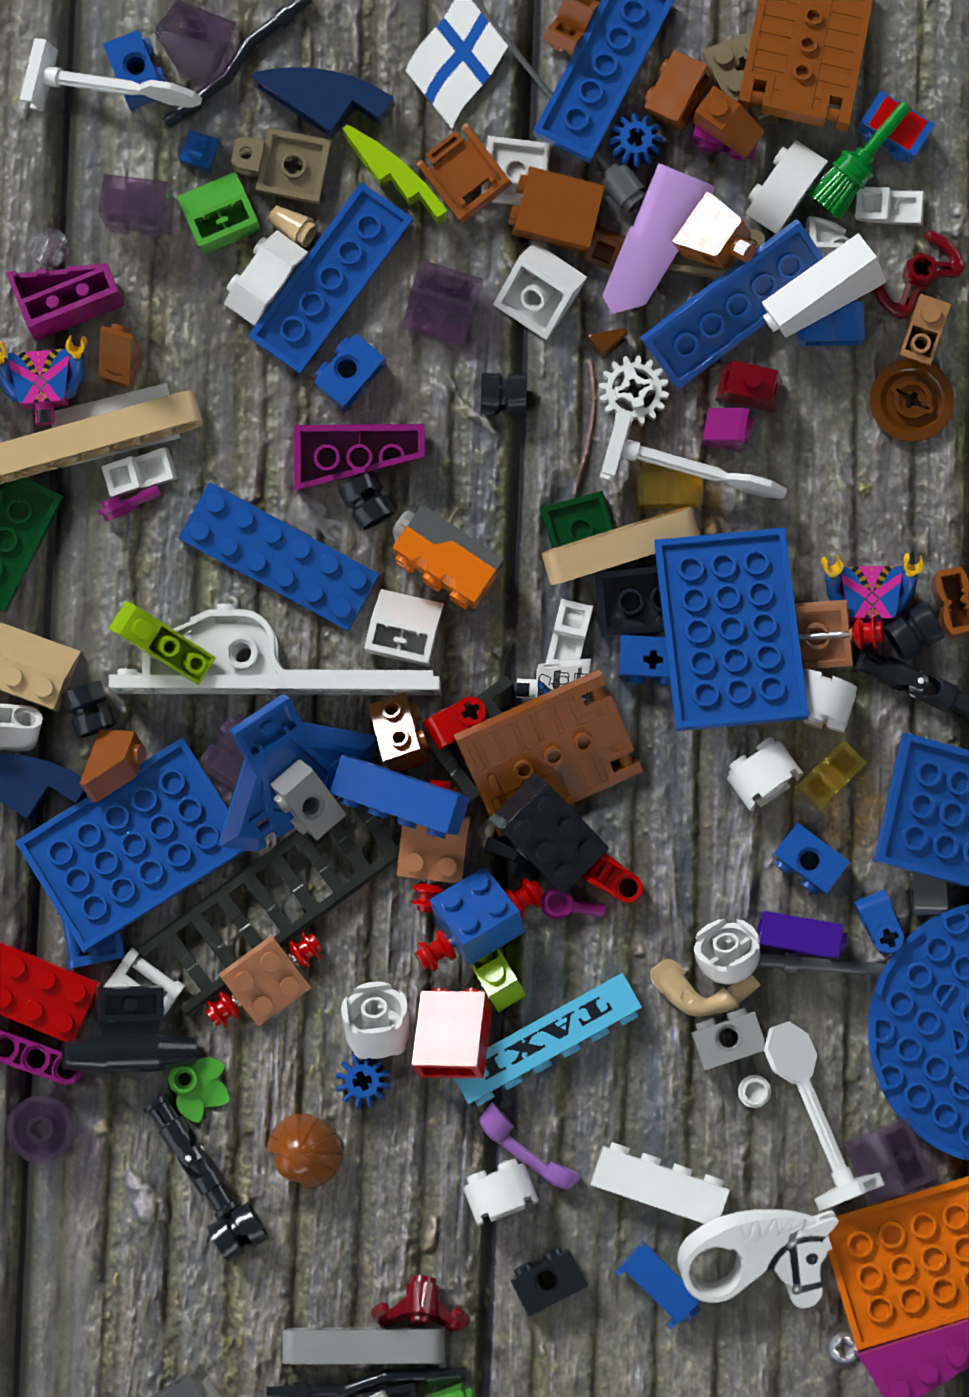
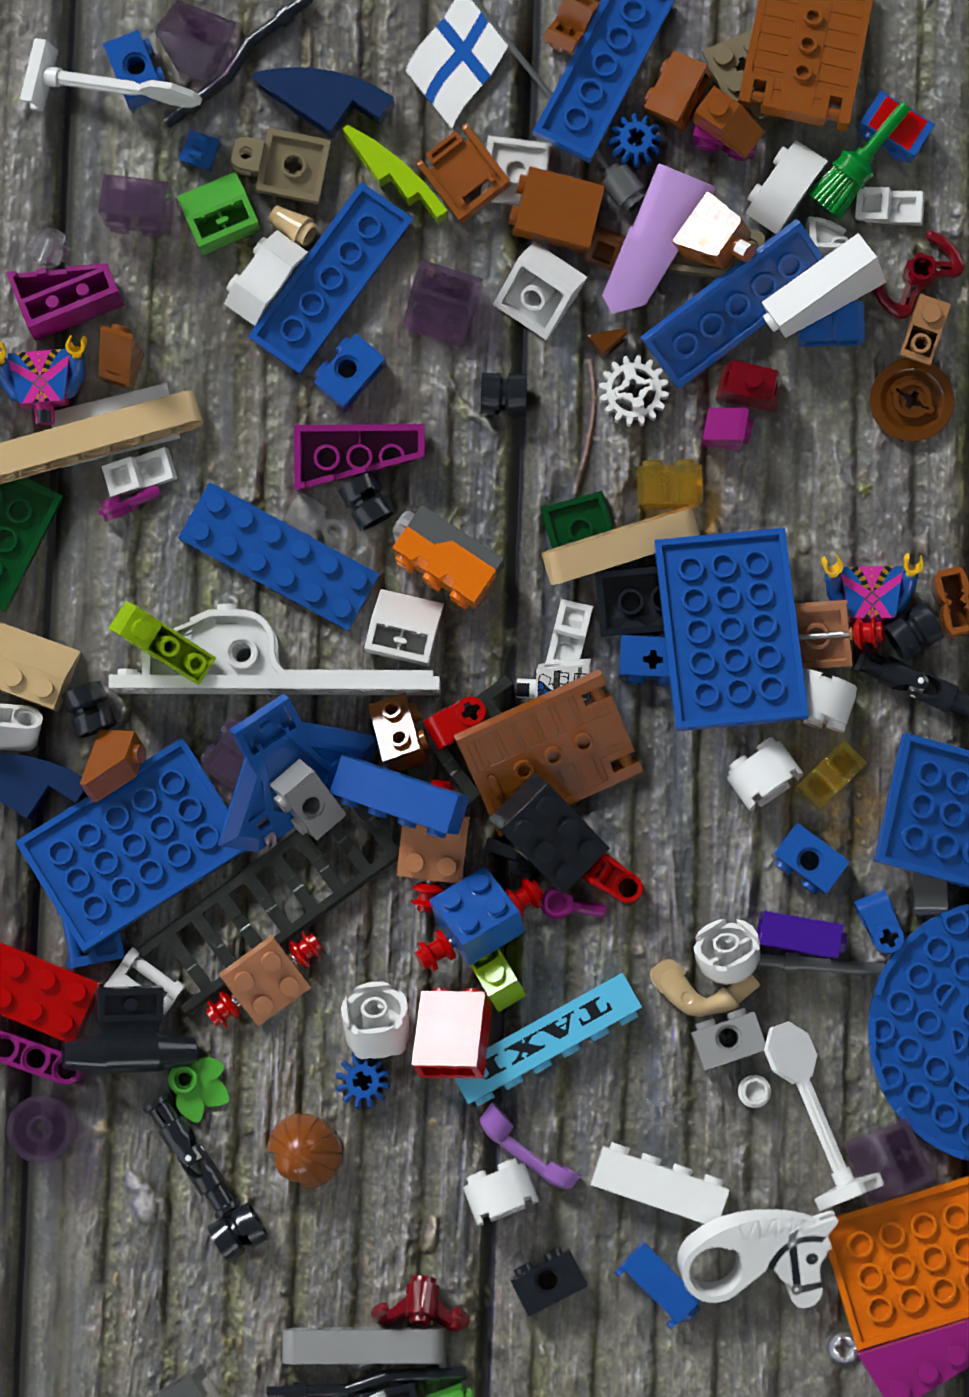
(622, 447): white piece -> none

